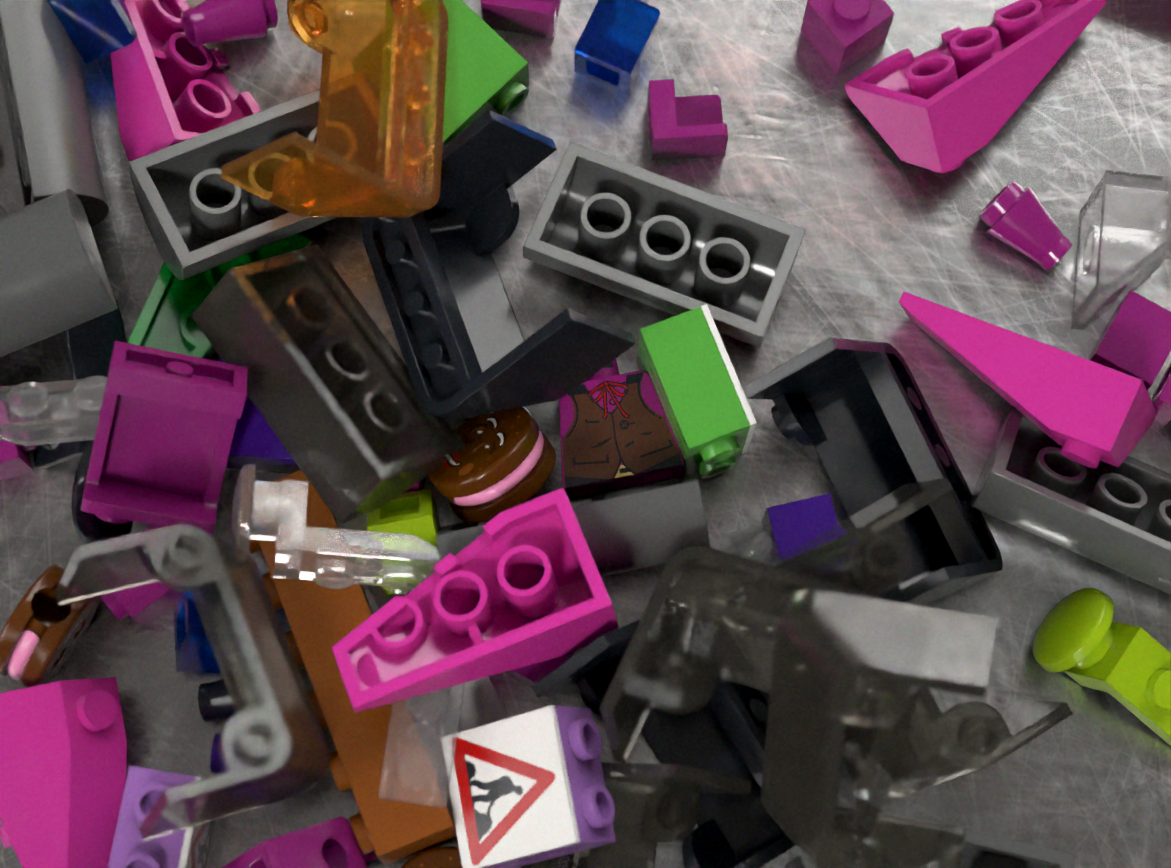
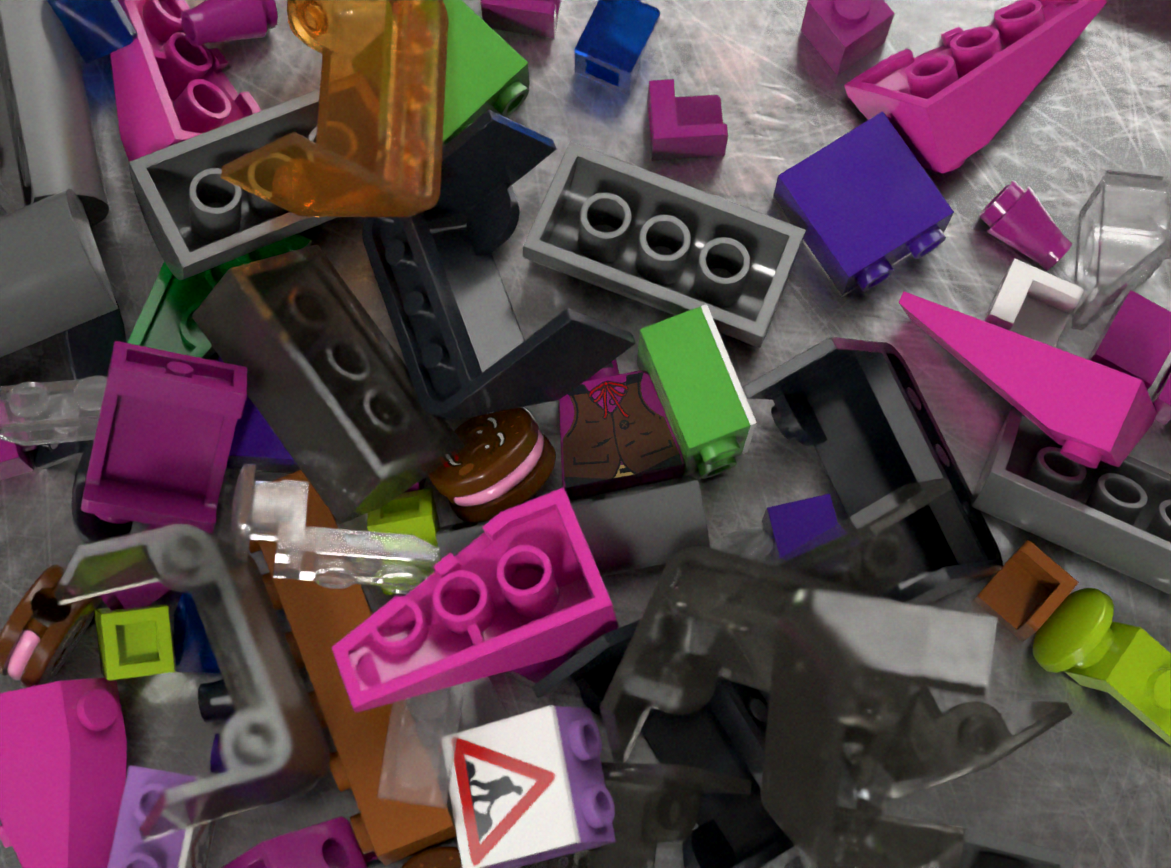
(134, 641): none -> lime panel
(863, 205): none -> dark purple piece
(1026, 591): none -> dark orange panel
(1033, 303): none -> white panel

